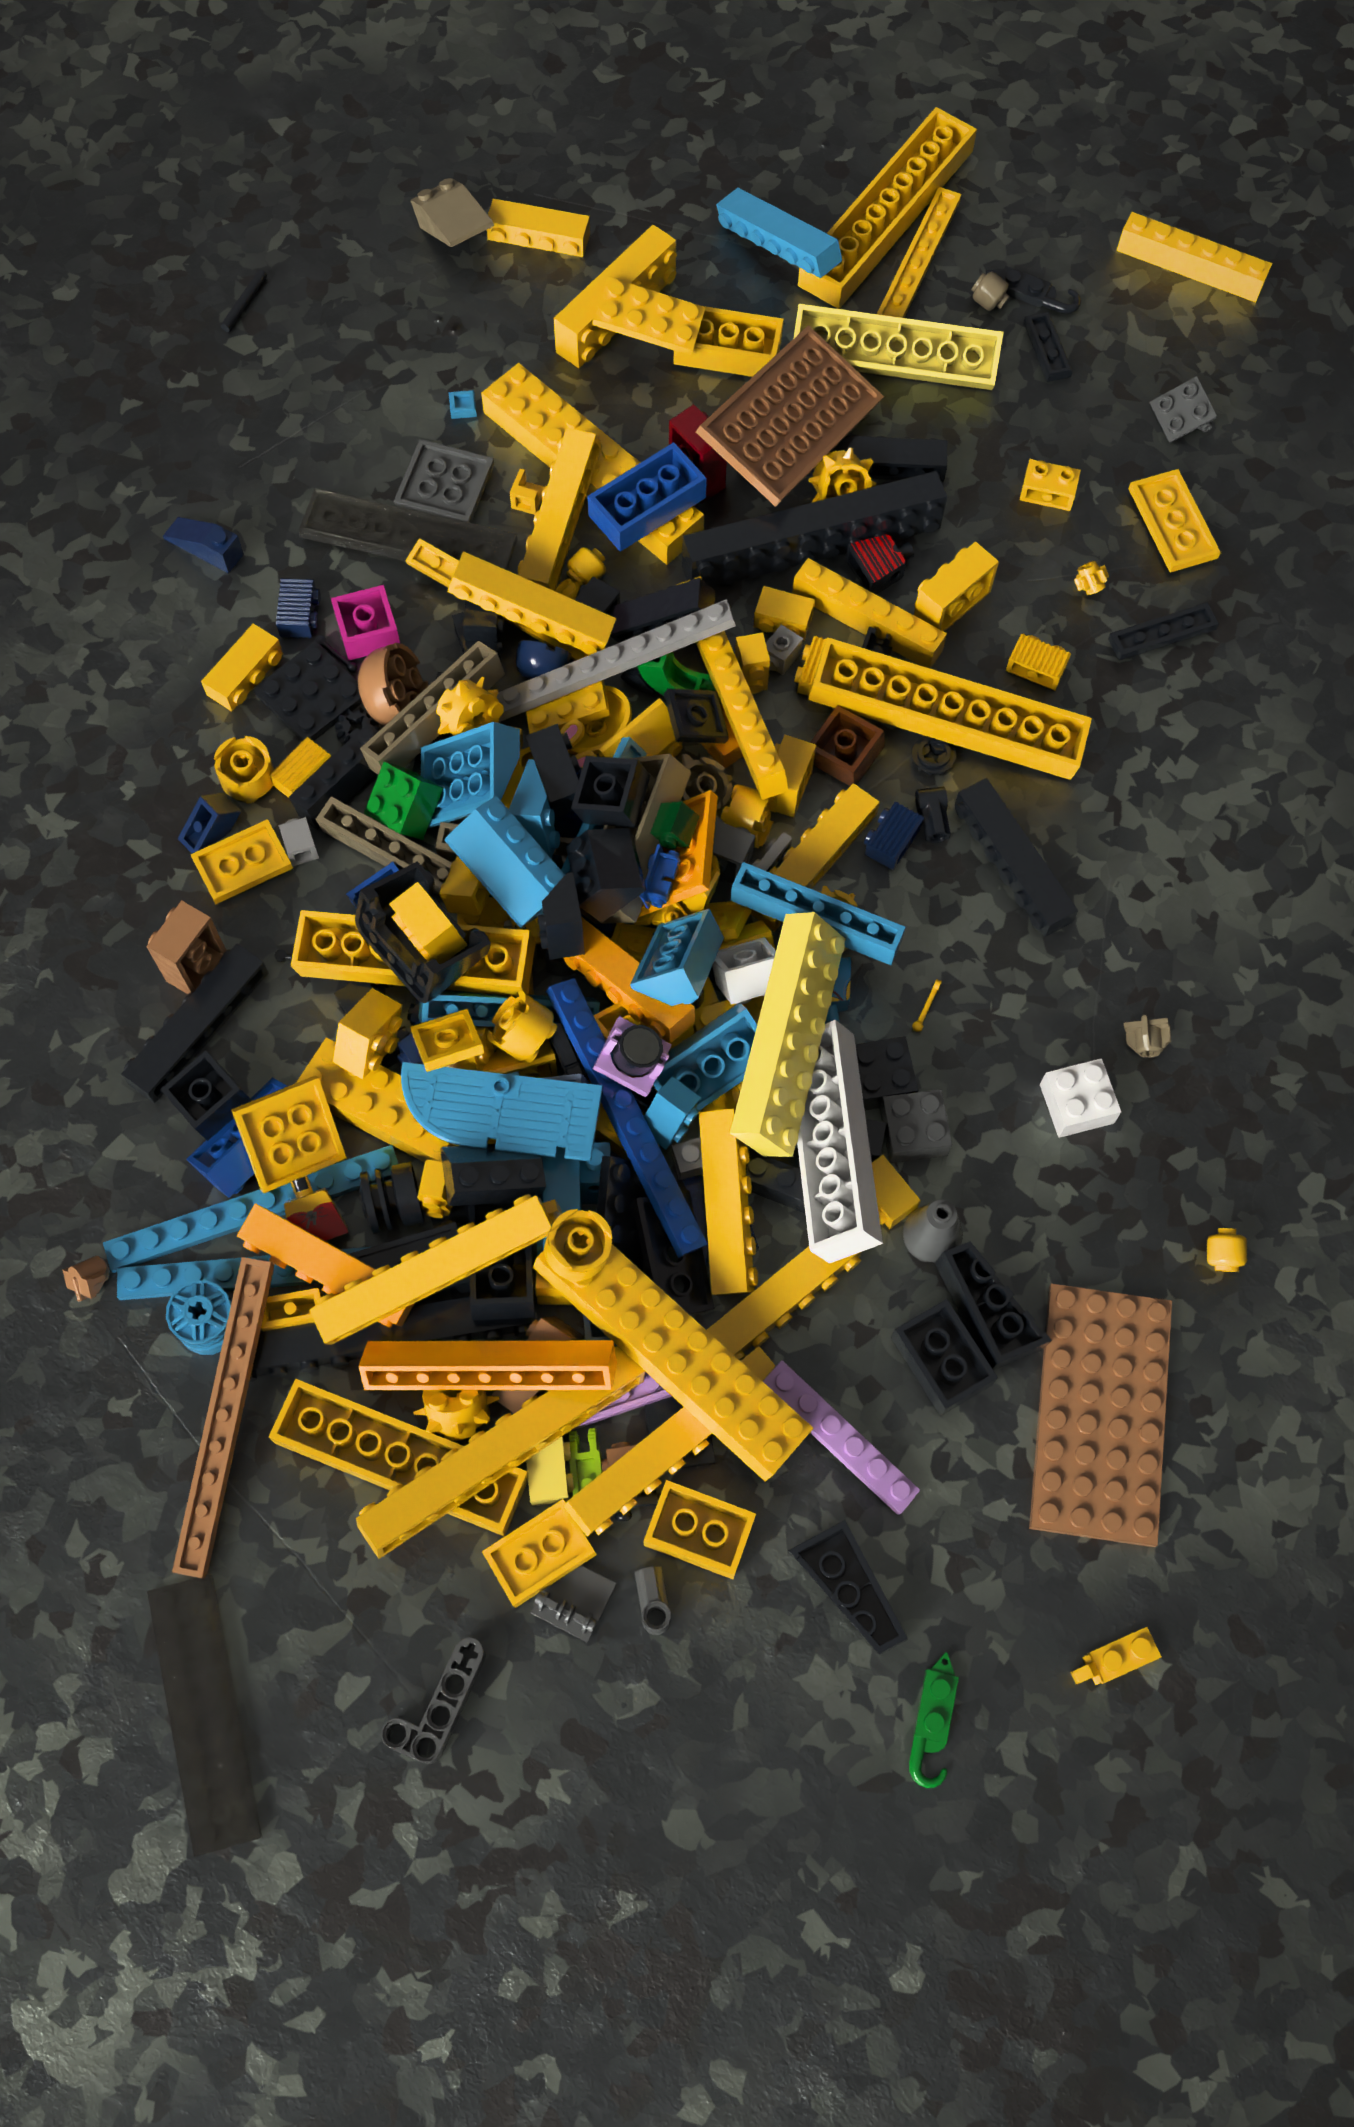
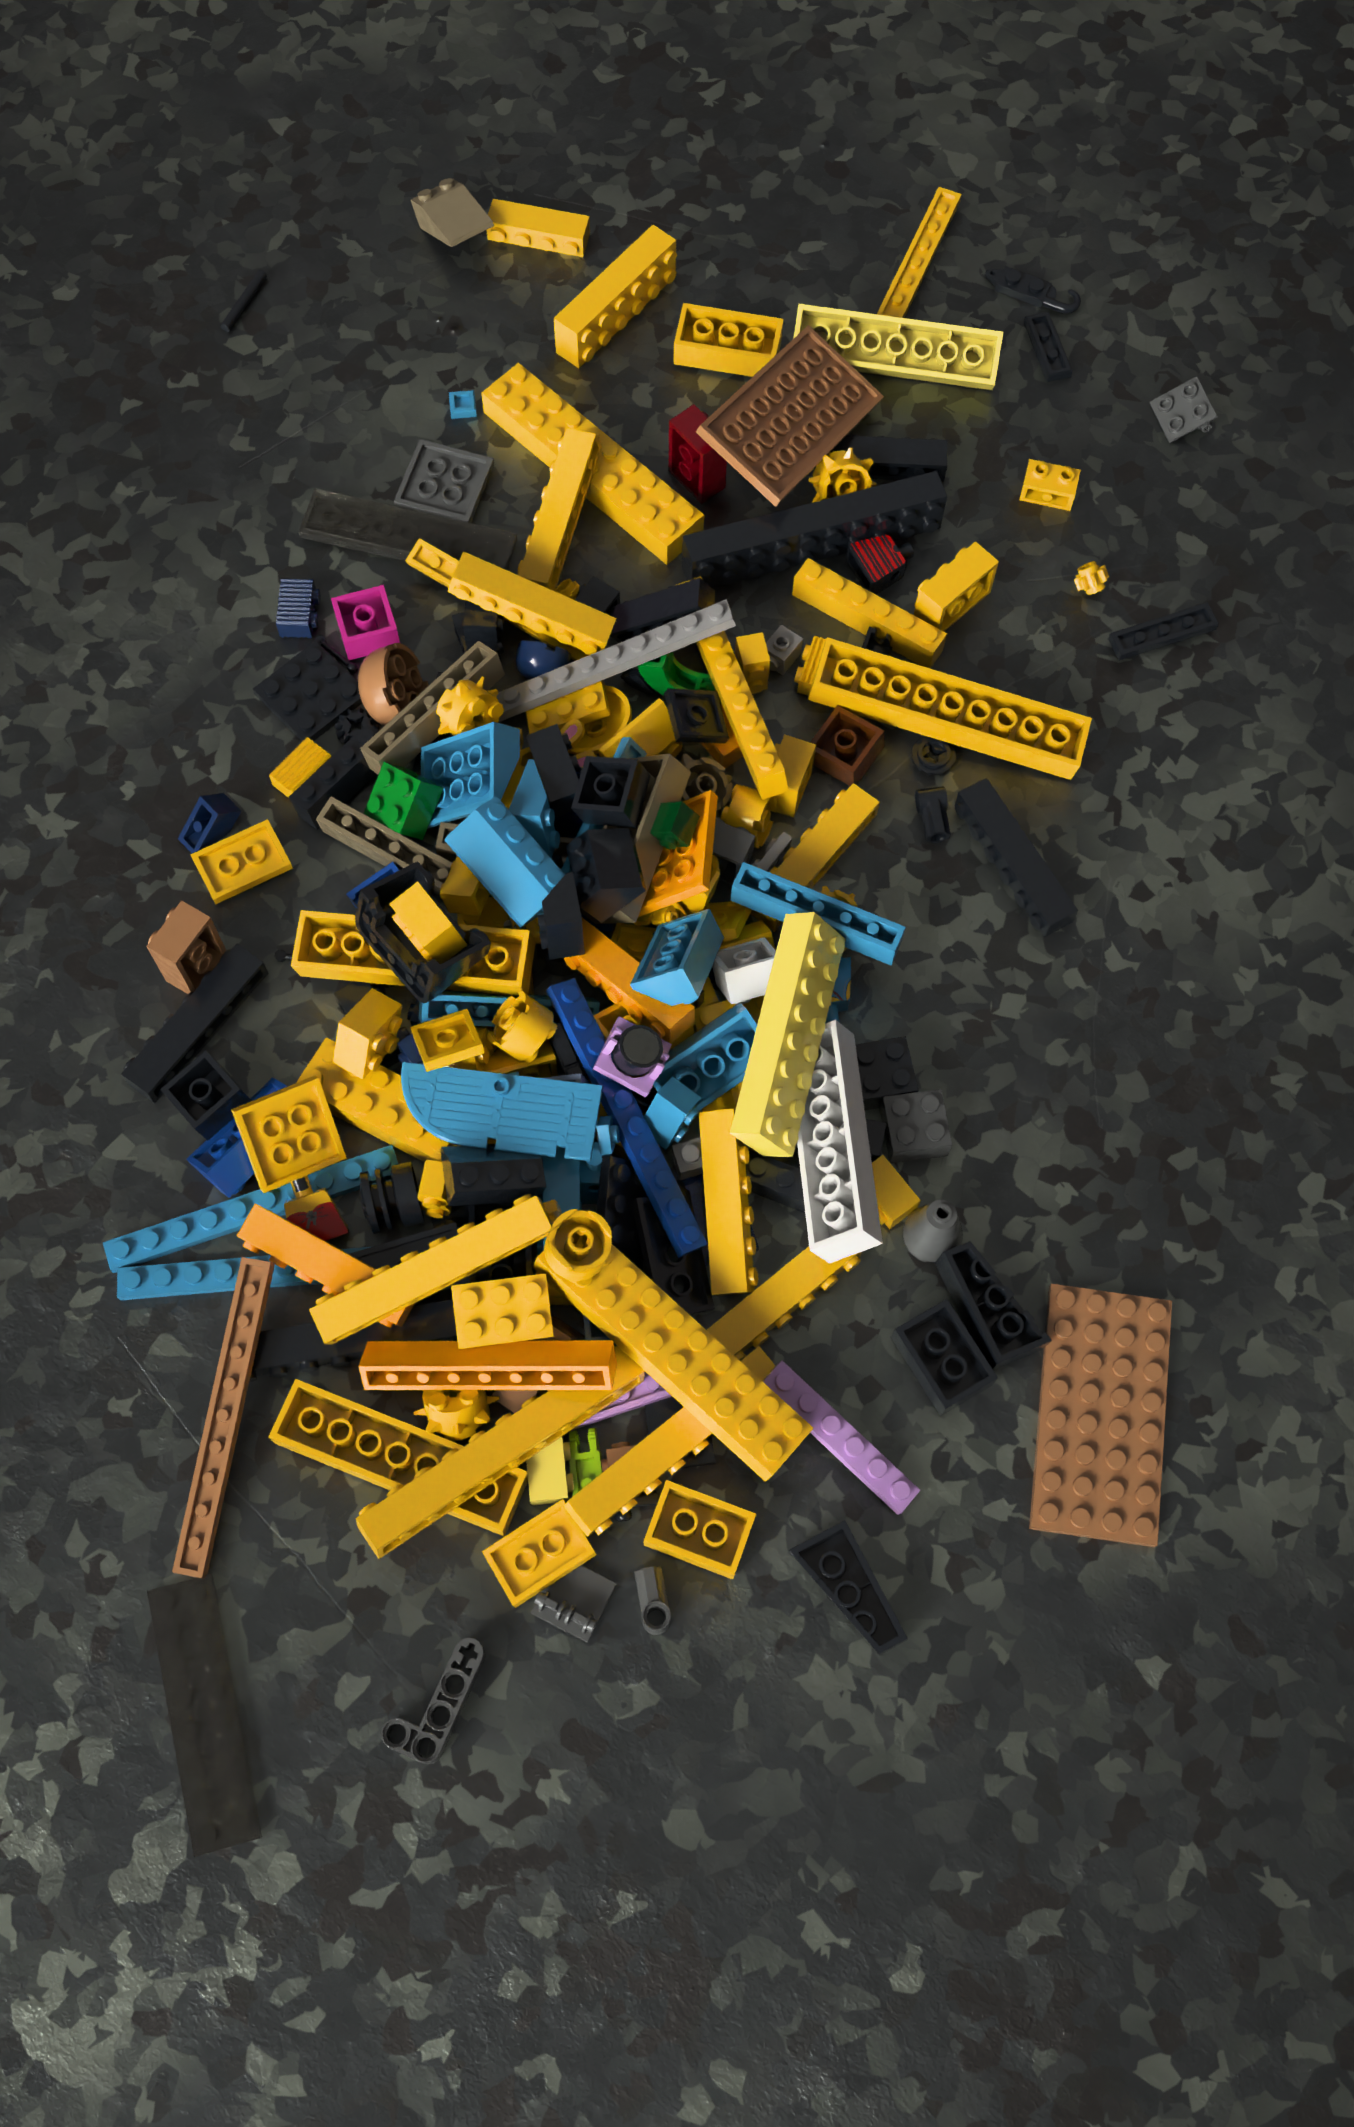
(87, 1277): medium nougat piece -> none
(206, 542): dark blue slope -> none
(208, 1331): dark azure wheel -> none
(242, 667): yellow brick -> none
(244, 768): yellow brick -> none
(290, 1309): yellow brick -> none
(298, 841): light grey brick -> none
(502, 1311): none -> yellow plate
(525, 495): yellow panel -> none
(585, 565): yellow head -> none
(607, 1135): none -> dark azure plate
(647, 496): blue brick -> none
(648, 316): yellow plate -> none
(660, 866): blue hinge -> none
(779, 232): dark azure brick -> none
(784, 609): yellow brick -> none
(892, 203): yellow brick -> none
(893, 836): dark blue brick -> none
(918, 1025): yellow hinge -> none
(933, 1719): green plate -> none
(990, 291): dark tan head -> none
(1038, 661): yellow brick -> none
(1080, 1098): white brick -> none
(1118, 1658): yellow hinge -> none
(1148, 1036): dark tan piece -> none
(1174, 520): yellow plate -> none
(1194, 256): yellow brick -> none
(1226, 1250): yellow head -> none

